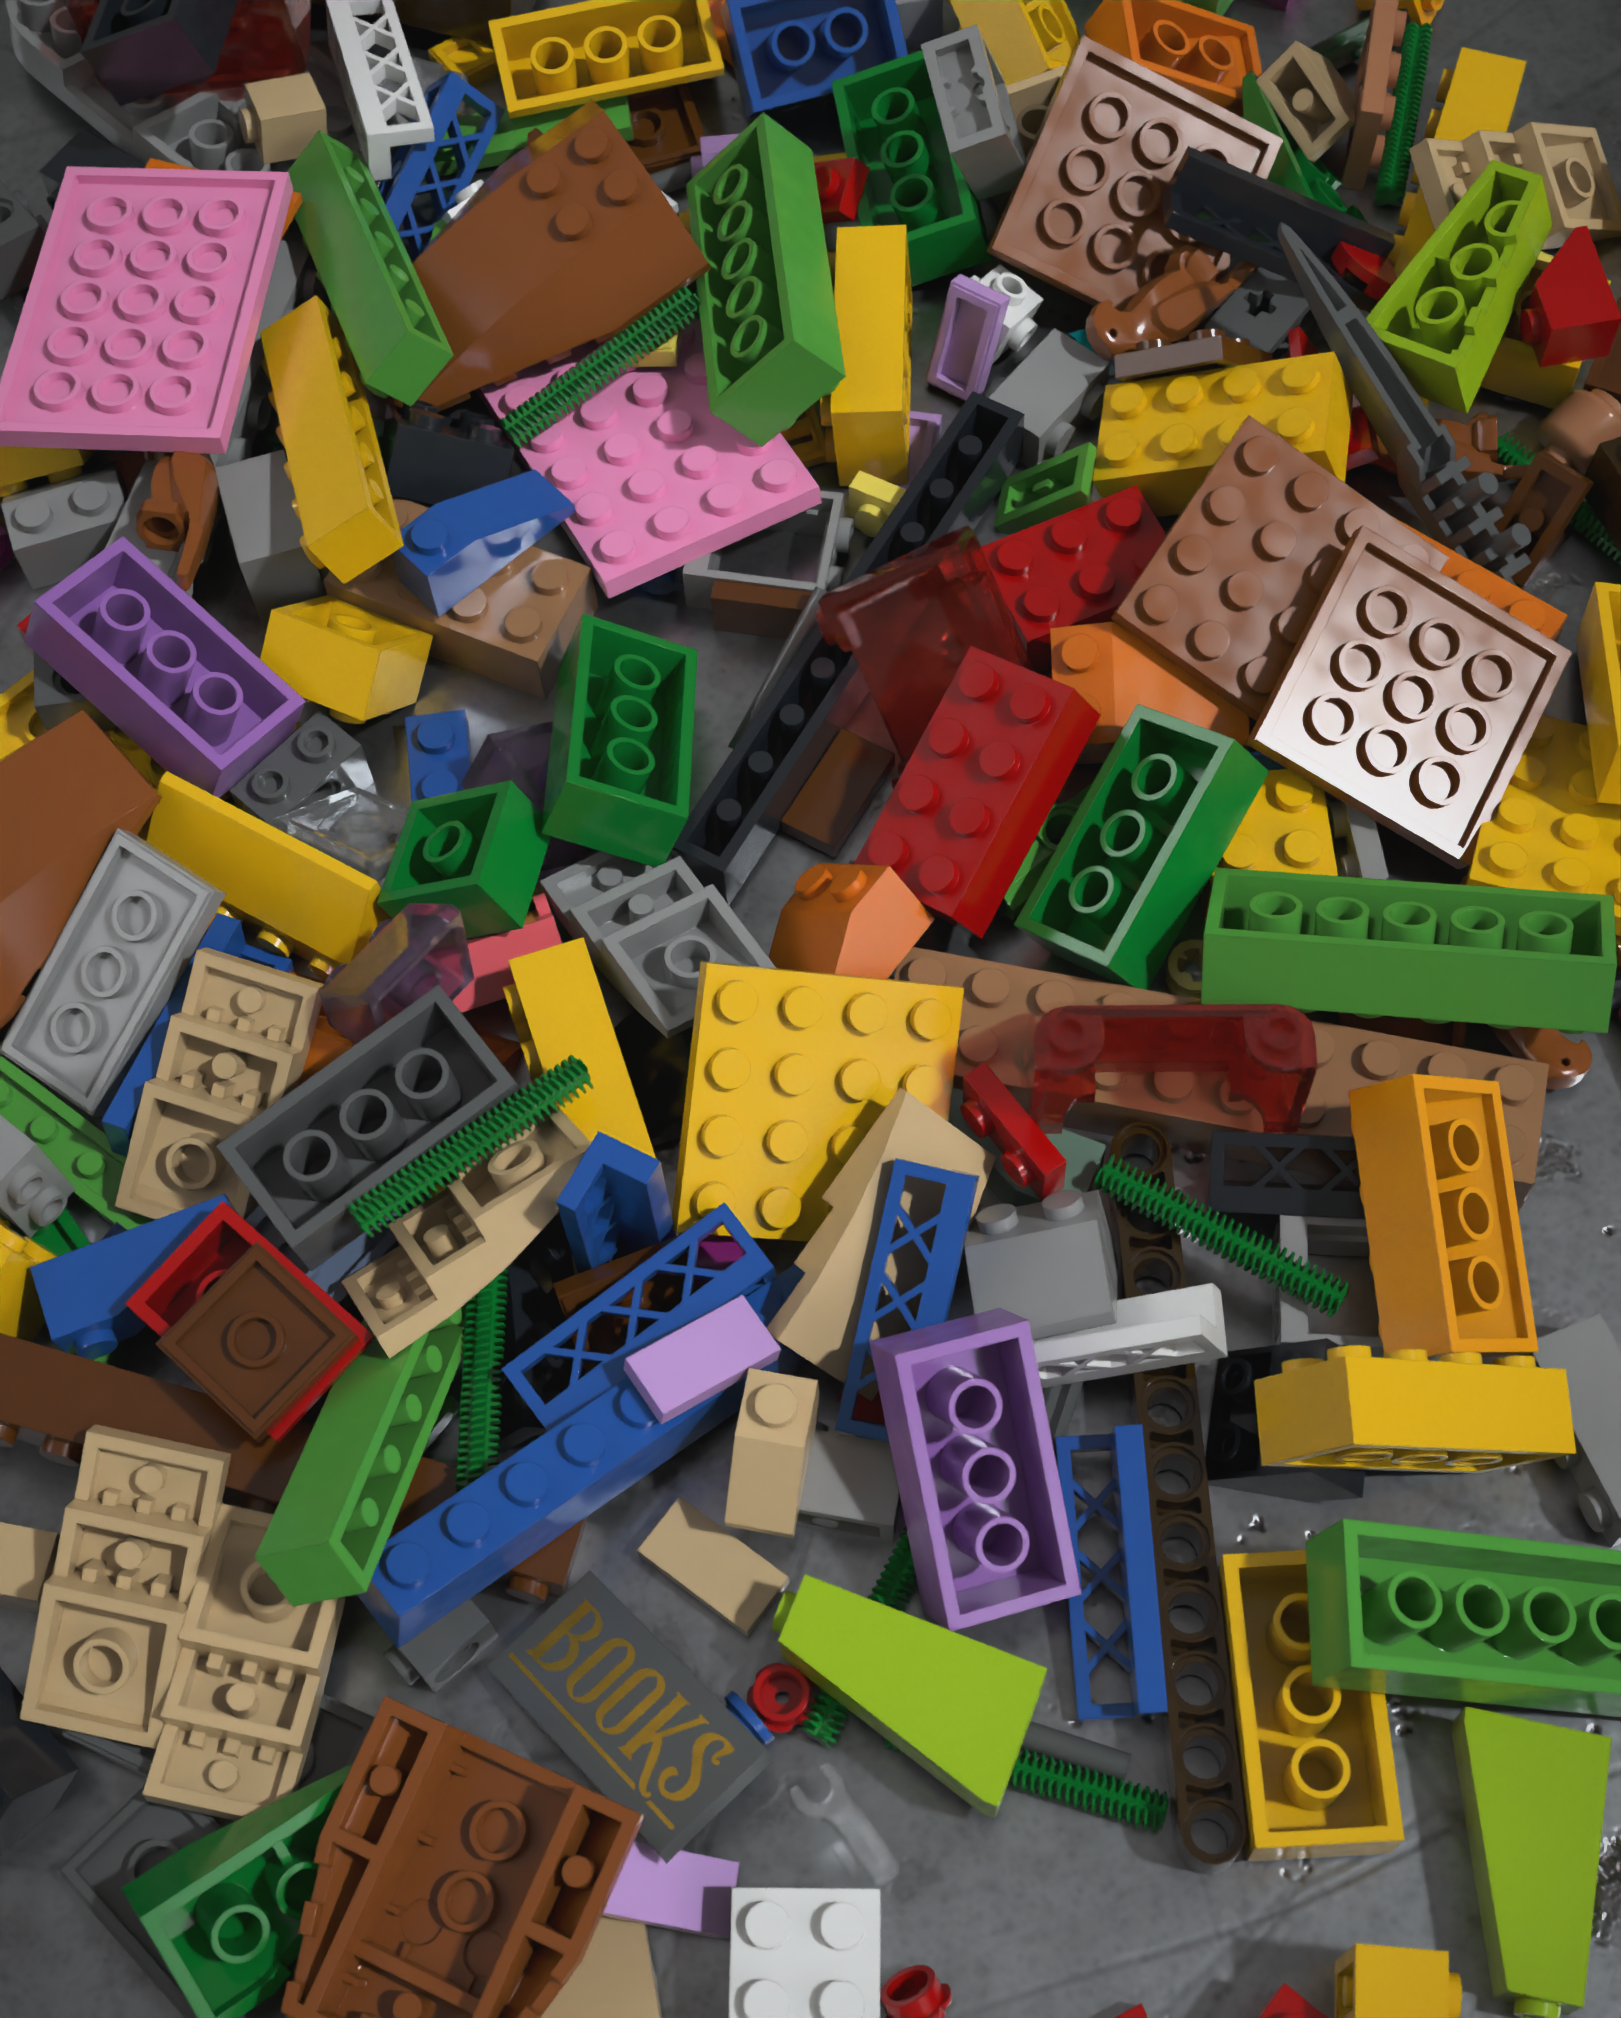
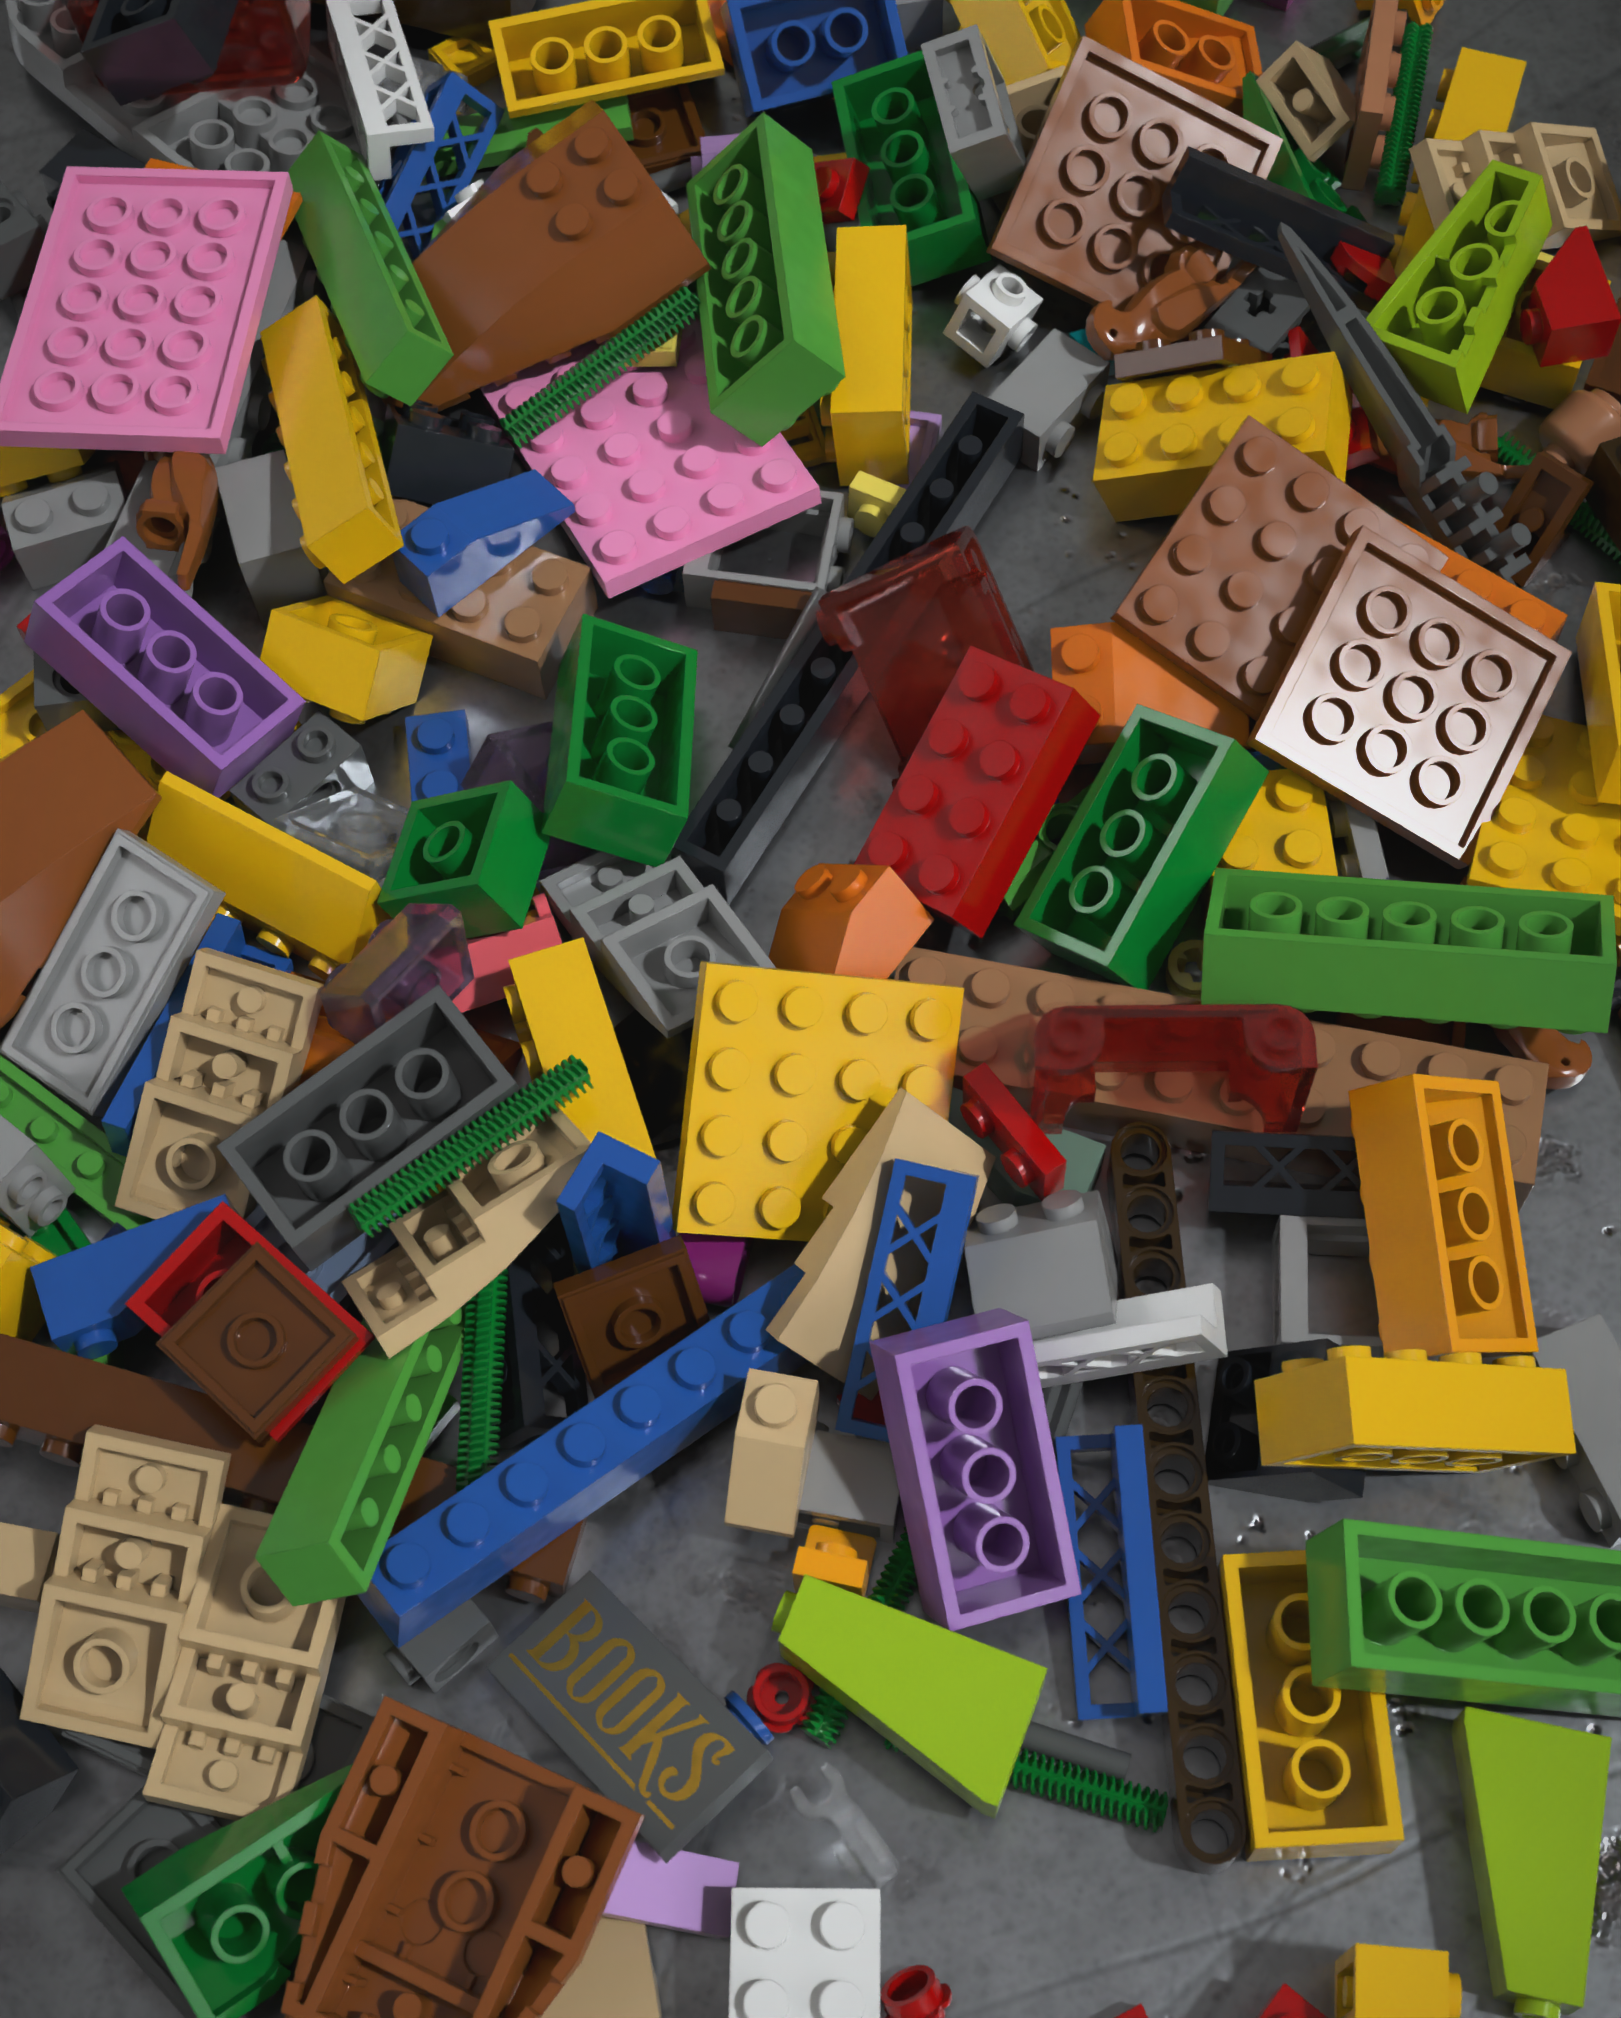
(282, 116): tan brick -> none
(701, 1359): lavender tile -> none
(713, 1566): tan tile -> none
(738, 1279): blue fence -> none
(835, 1558): none -> light orange bracket
(838, 792): reddish brown tile -> none
(967, 337): lavender tile -> none
(1047, 490): bright green slope -> none
(1073, 567): red brick -> none
(1222, 1236): green axle -> none

